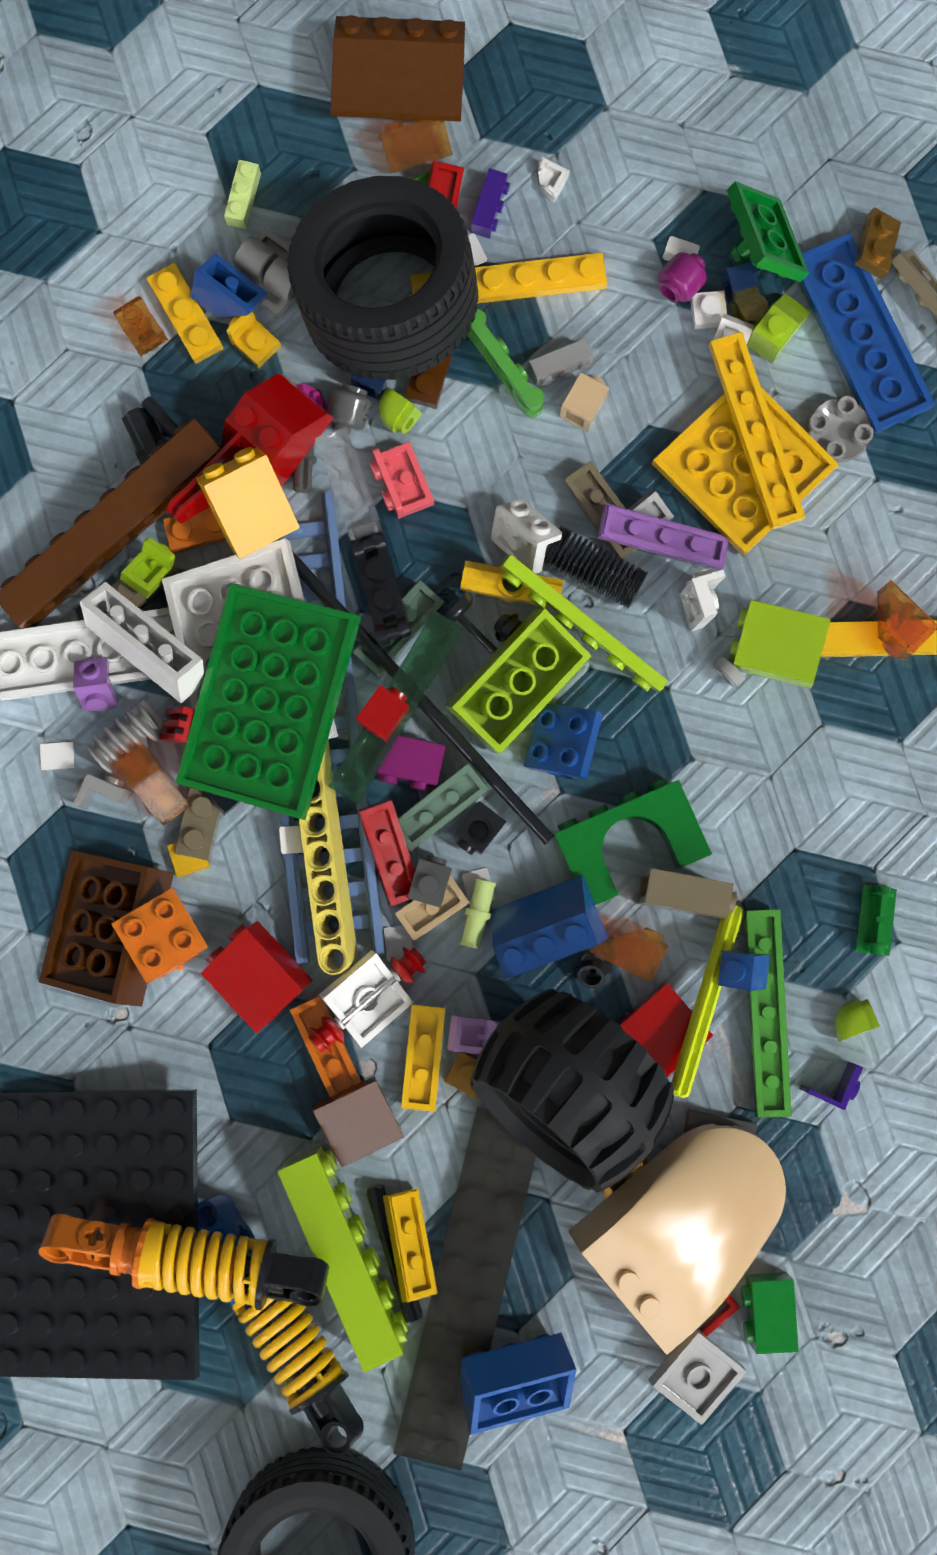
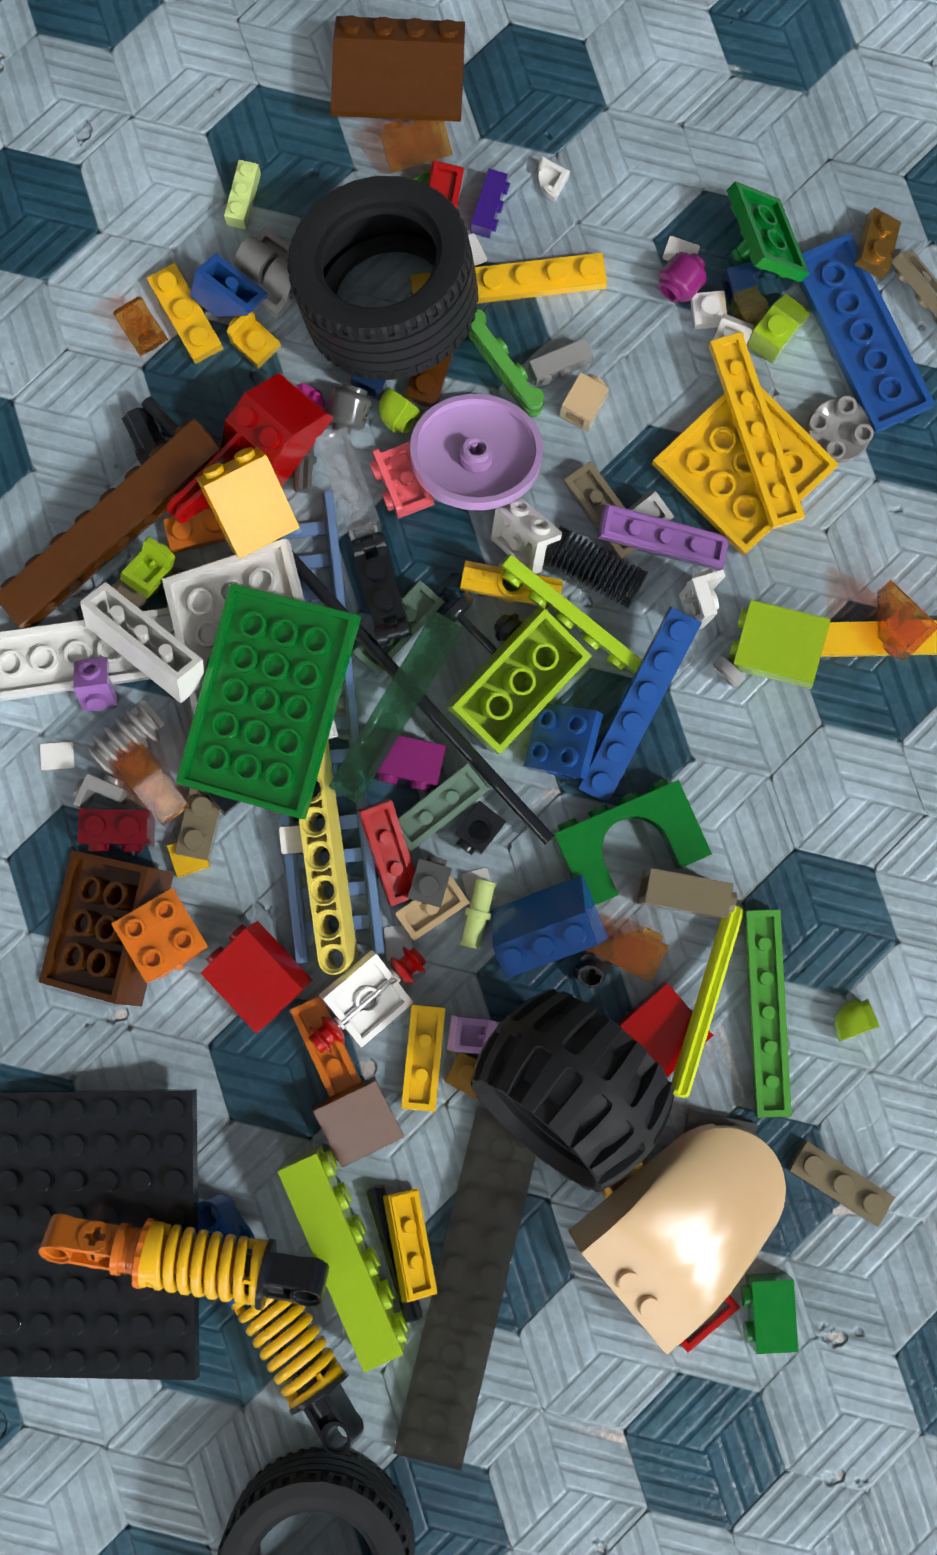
(116, 828): none -> dark red brick
(172, 724): red tile -> none
(383, 712): red brick -> none
(476, 451): none -> lavender dish
(516, 1382): blue slope -> none
(639, 703): none -> blue plate
(697, 1376): light grey plate -> none
(743, 970): blue brick -> none
(841, 1183): none -> dark tan plate
(846, 1089): dark purple bracket -> none
(876, 920): green hinge -> none

